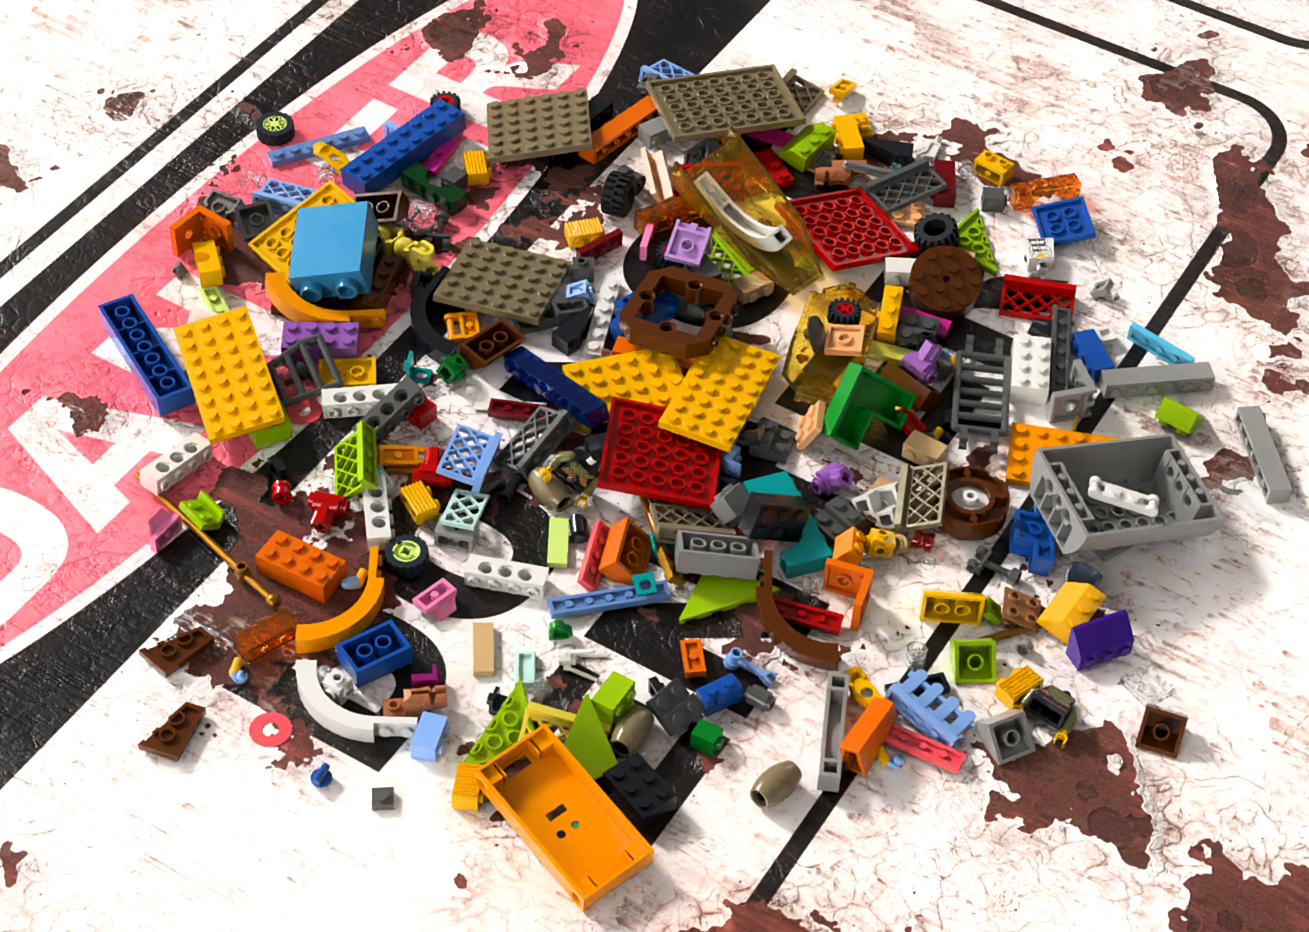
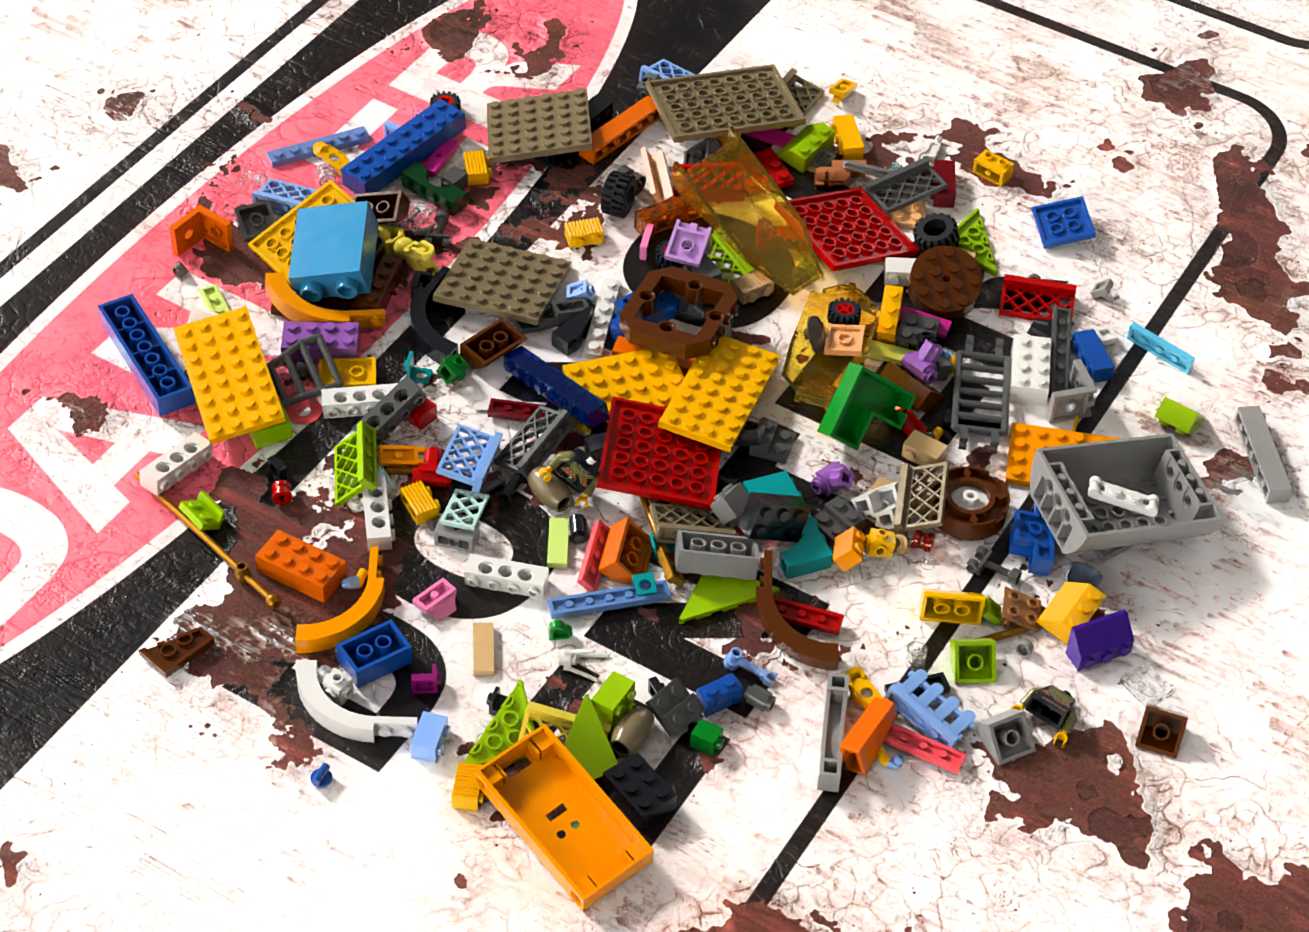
(163, 528): bright pink slope -> none
(176, 733): reddish brown wing -> none
(209, 263): yellow arch -> none
(222, 203): flat silver plate -> none
(236, 673): arm -> none
(266, 636): clear orange brick -> none
(275, 128): black wheel -> none
(283, 734): coral piece -> none
(326, 508): red piece -> none
(382, 798): dark grey plate -> none
(406, 556): black wheel -> none
(416, 701): nougat plate -> none
(468, 325): light orange plate -> none
(525, 667): light aqua tile -> none
(540, 690): clear wheel -> none
(582, 269): dark grey brick -> none
(601, 245): dark red plate -> none
(653, 133): light grey brick -> none
(693, 658): orange plate -> none
(731, 462): light blue bracket -> none
(745, 227): white arch -> none
(775, 784): dark tan piece -> none
(810, 425): light nougat plate -> none
(813, 585): clear wheel -> none
(856, 586): orange bracket -> none
(863, 125): yellow plate -> none
(888, 151): black slope -> none
(966, 171): clear wheel -> none
(993, 199): dark grey brick -> none
(1017, 685): yellow brick -> none
(1024, 194): clear orange arch -> none
(1037, 254): white torso -> none
(1156, 380): light grey brick -> none

